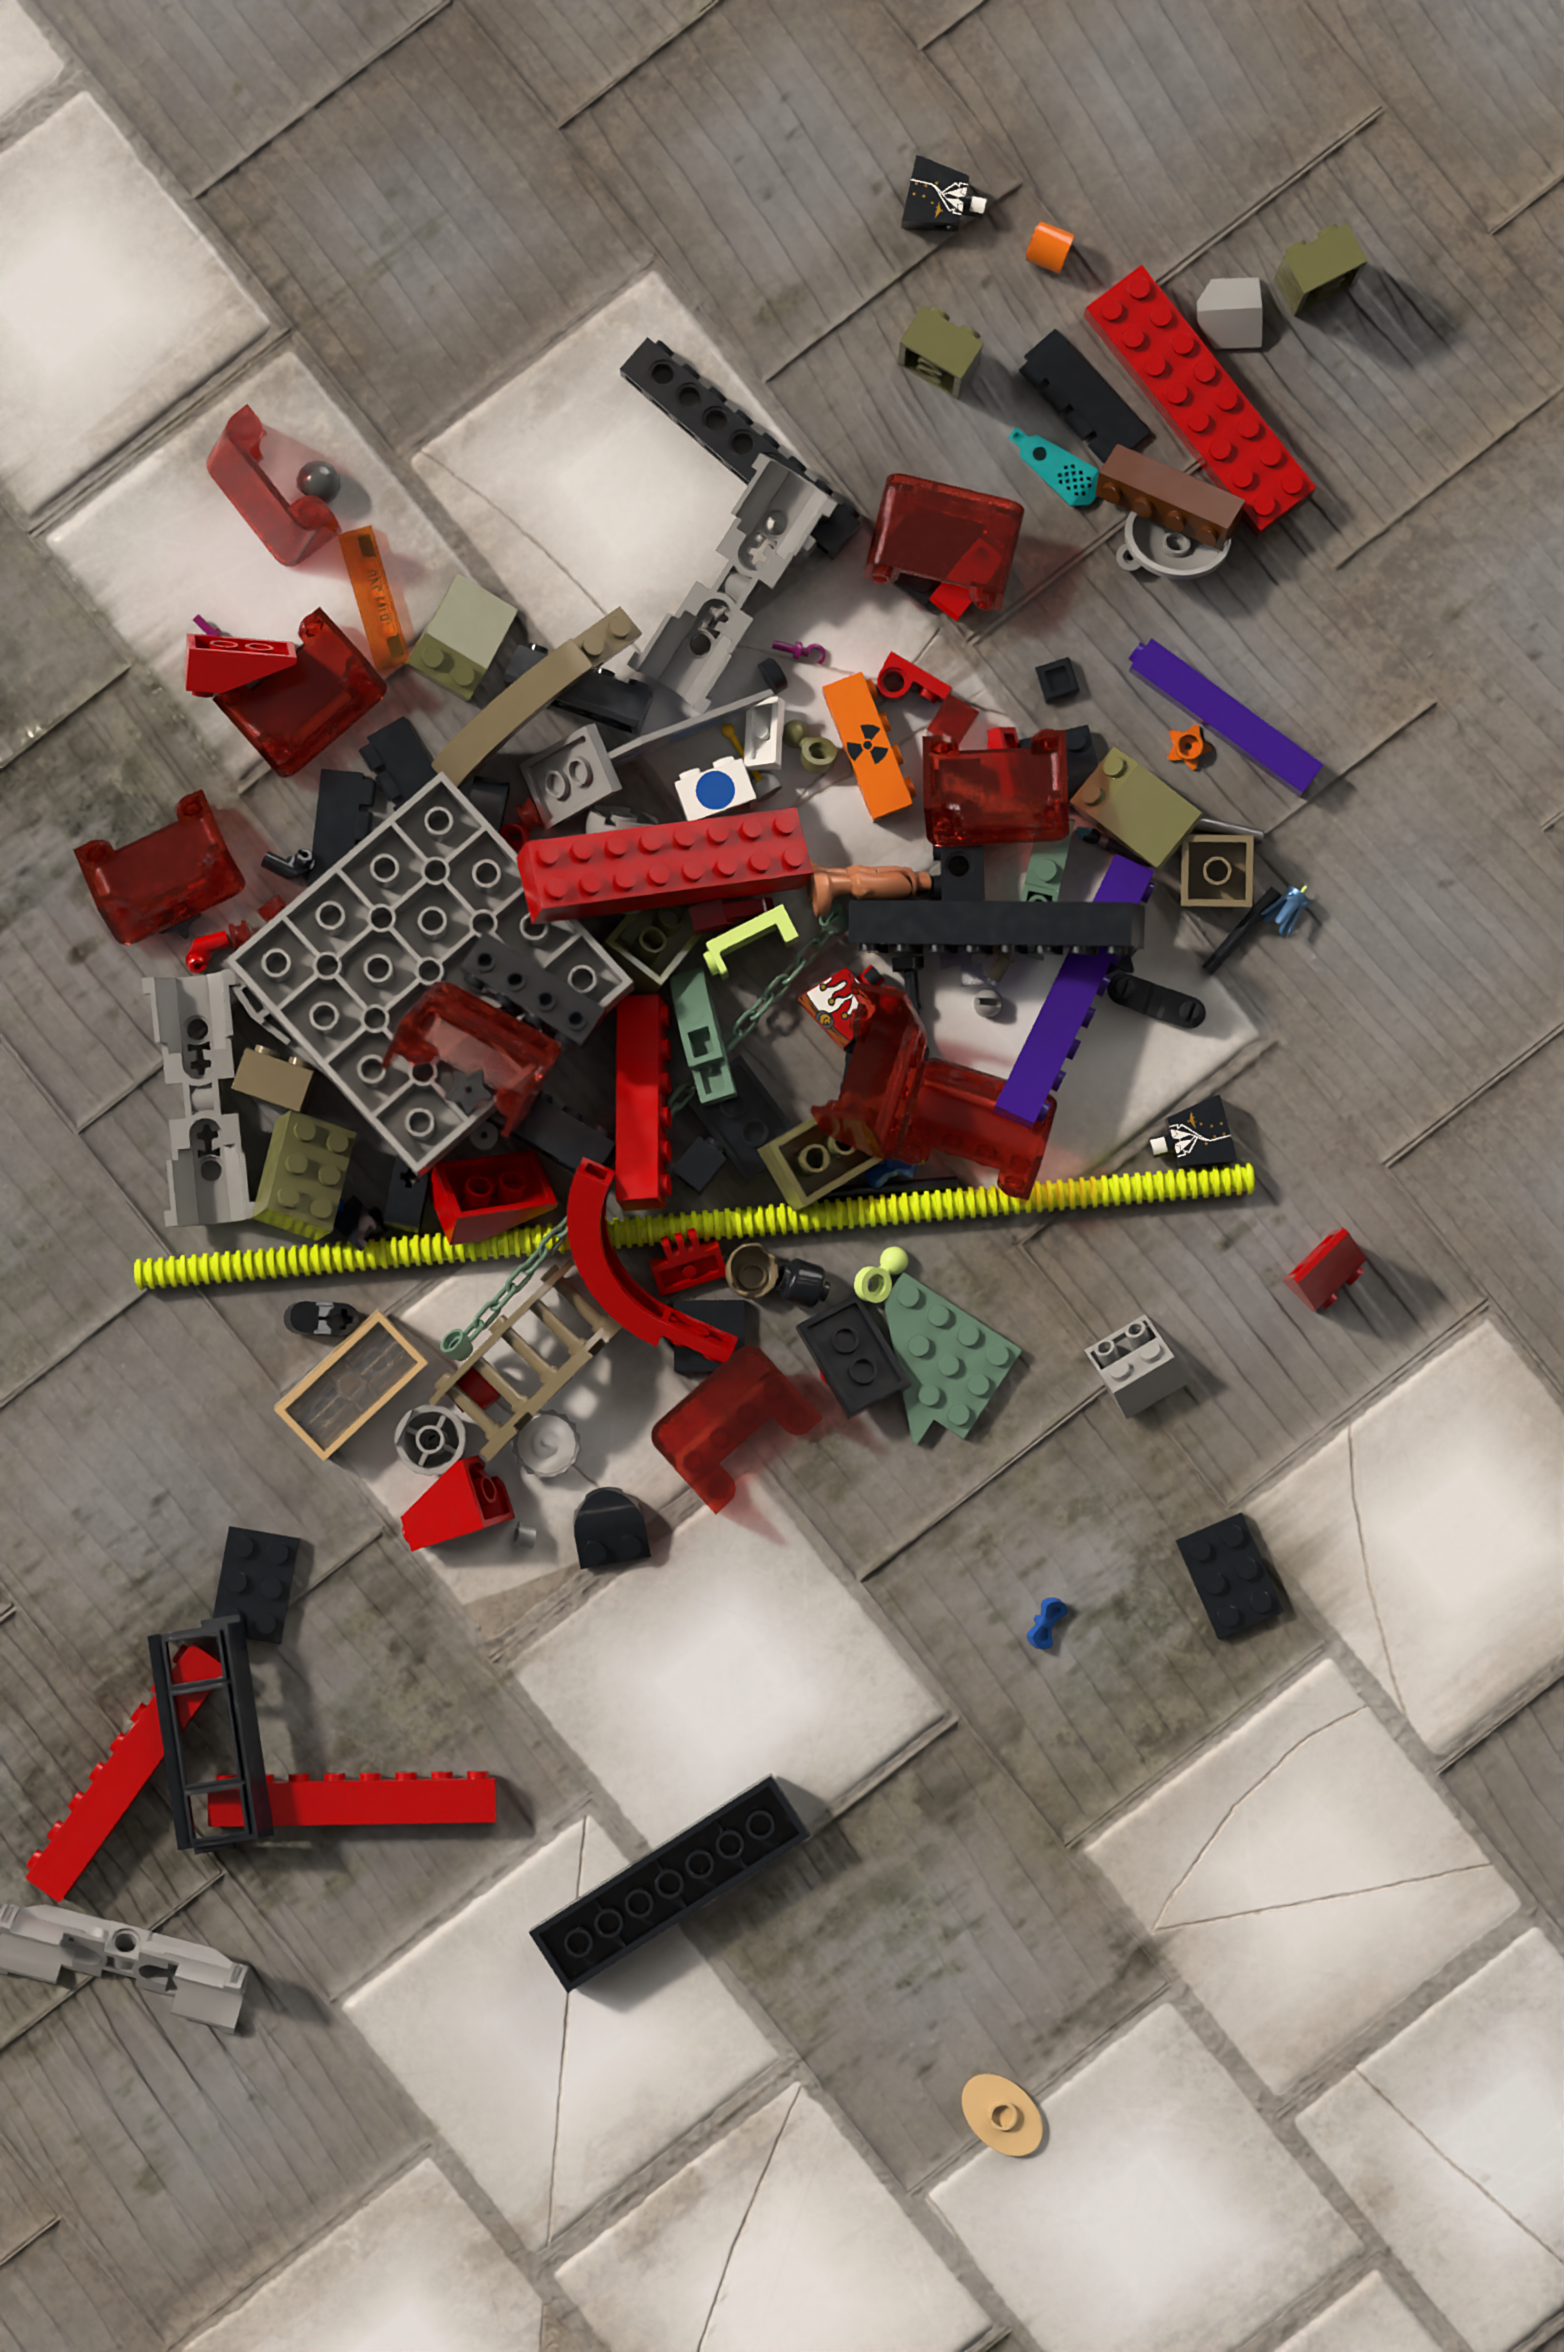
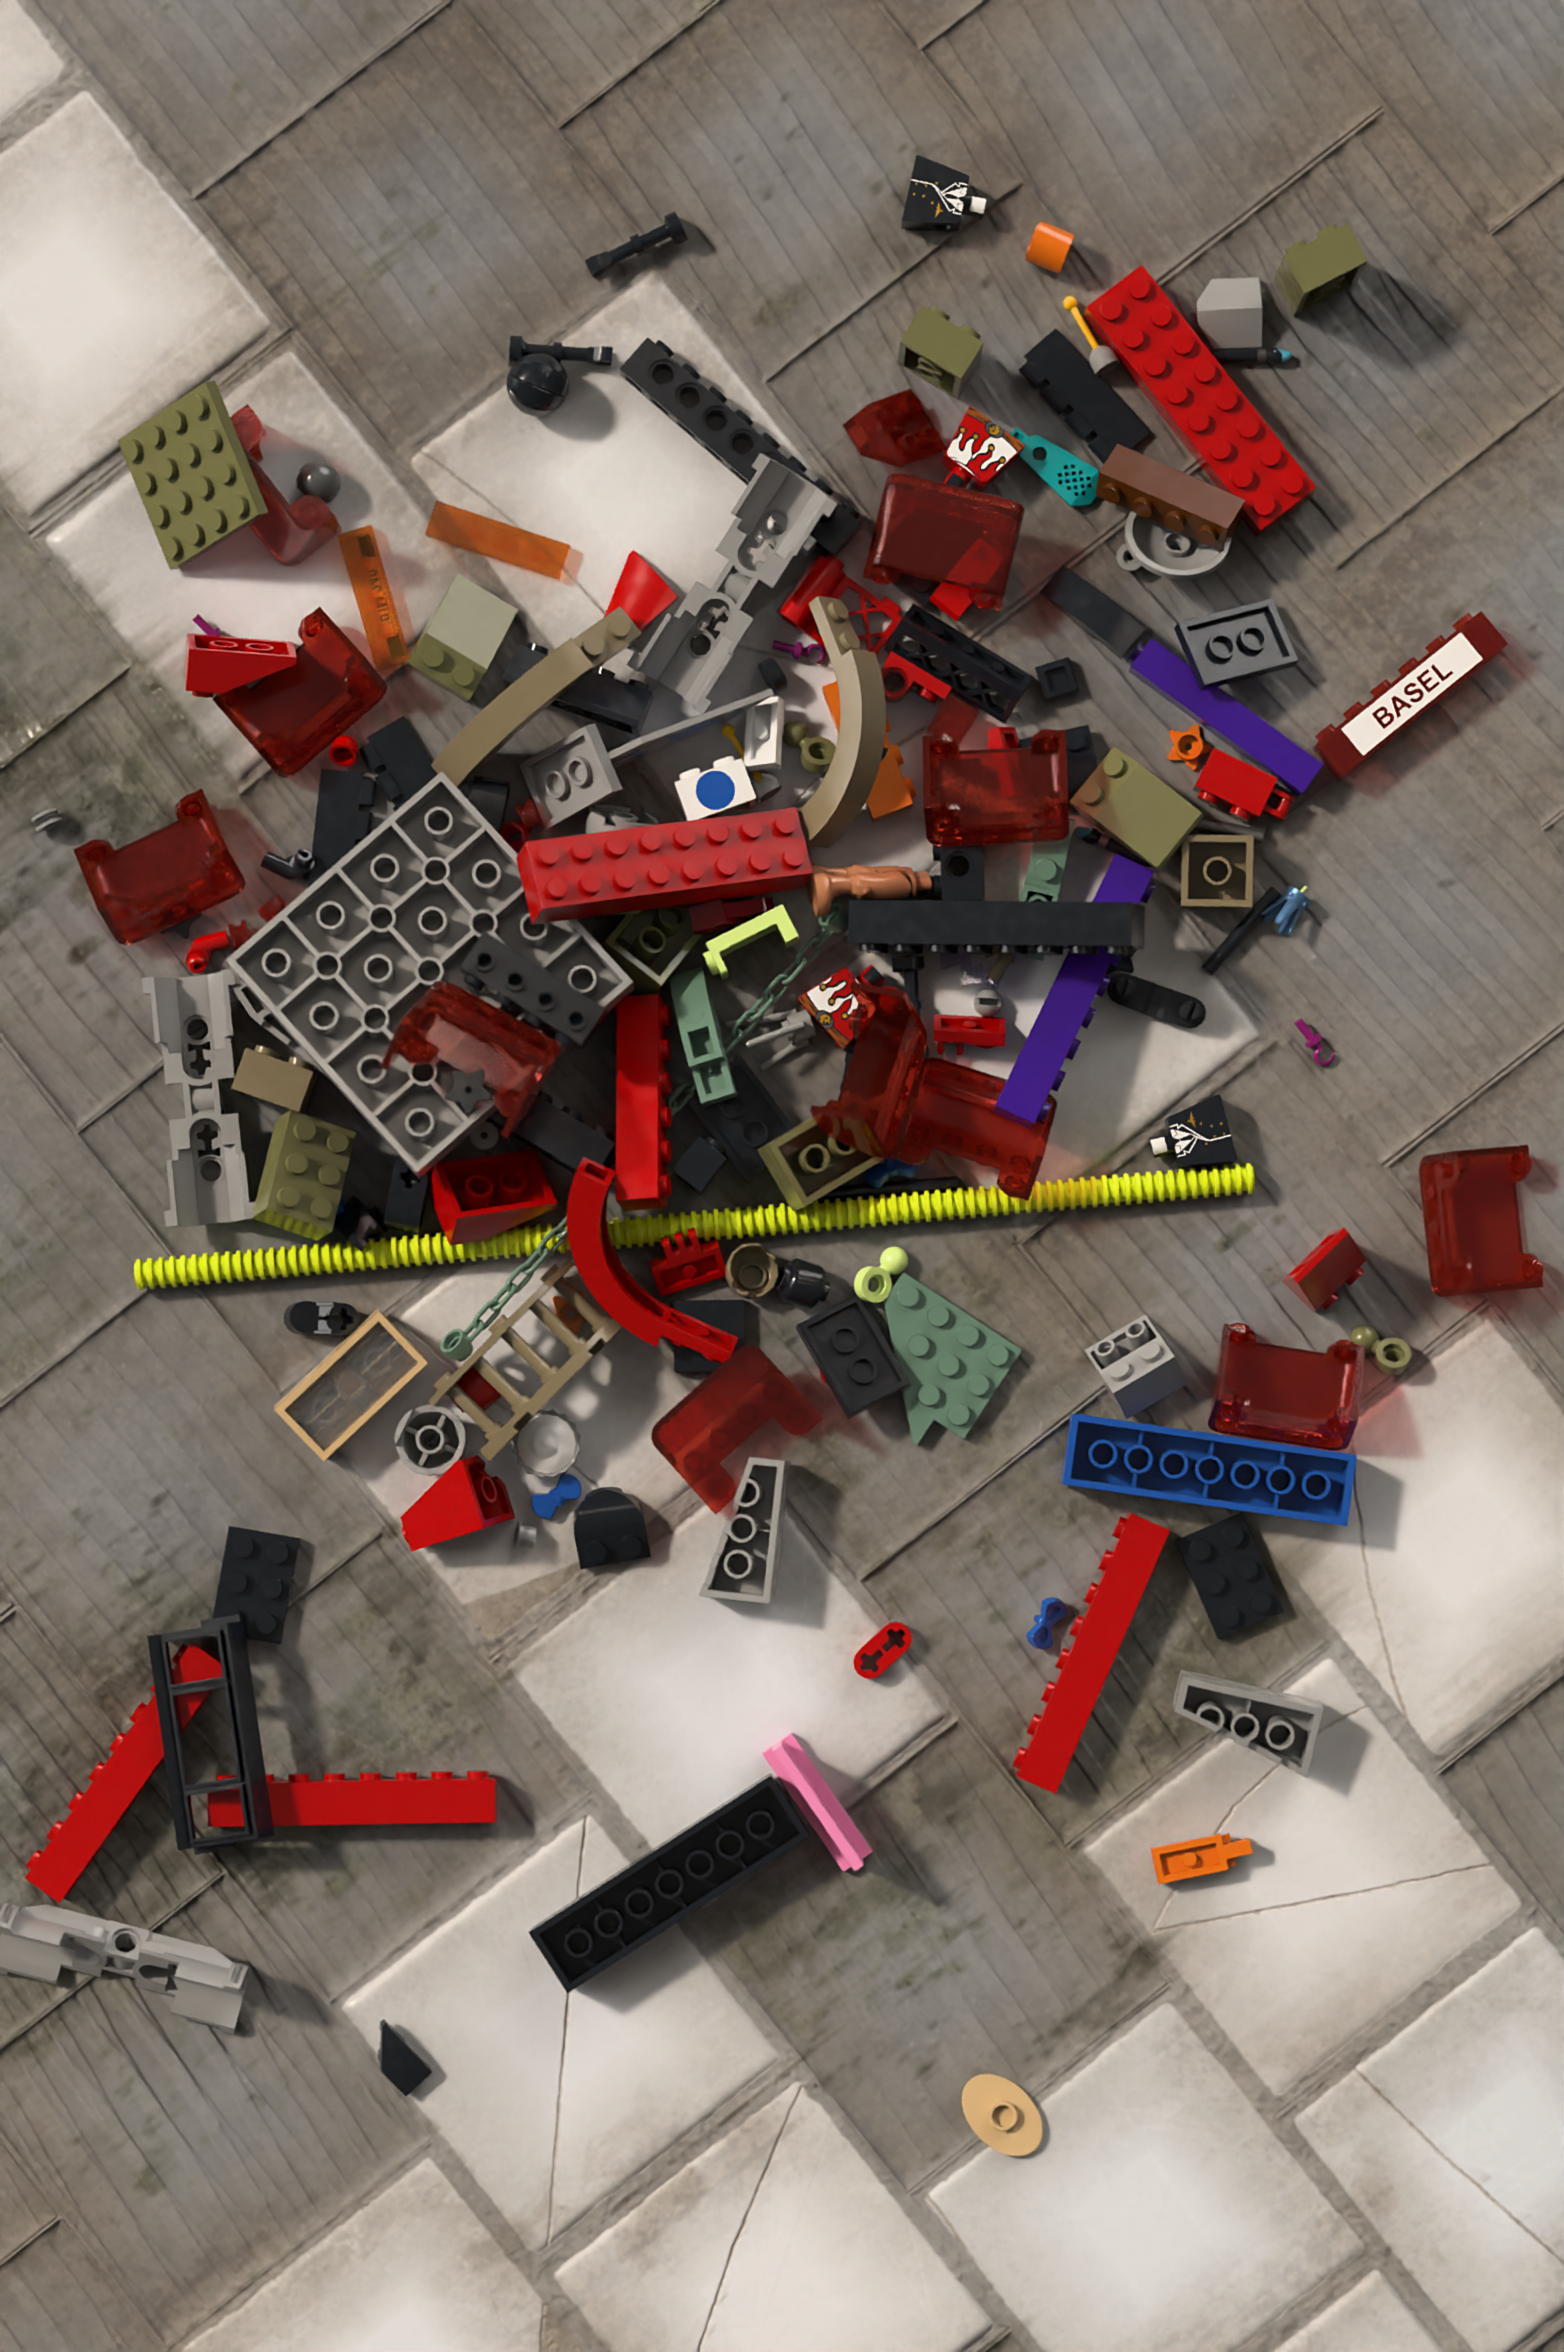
(46, 820): none -> light grey piece
(193, 475): none -> olive plate
(344, 751): none -> red hinge
(399, 2061): none -> black slope
(497, 540): none -> clear orange tile
(537, 384): none -> black piece
(547, 1503): none -> blue piece
(562, 1307): none -> orange plate
(594, 355): none -> black piece
(641, 593): none -> red slope
(672, 228): none -> black piece
(751, 1539): none -> light grey wedge
(796, 1027): none -> light grey plant
(818, 1803): none -> bright pink fence
(827, 579): none -> red piece
(860, 729): none -> dark tan arch
(888, 1656): none -> red beam
(895, 431): none -> clear red slope
(965, 654): none -> black fence
(975, 1030): none -> red plate
(979, 452): none -> torso
(1091, 1653): none -> red brick
(1093, 611): none -> black slope
(1102, 358): none -> hinge
(1197, 1856): none -> orange hinge
(1208, 1469): none -> blue brick
(1236, 644): none -> plate
(1240, 788): none -> red brick
(1258, 1718): none -> light grey wedge
(1272, 355): none -> black piece
(1286, 1391): none -> clear red windscreen
(1313, 1041): none -> magenta hand
(1384, 1349): none -> olive plate
(1410, 695): none -> brick
(1476, 1221): none -> clear red windscreen

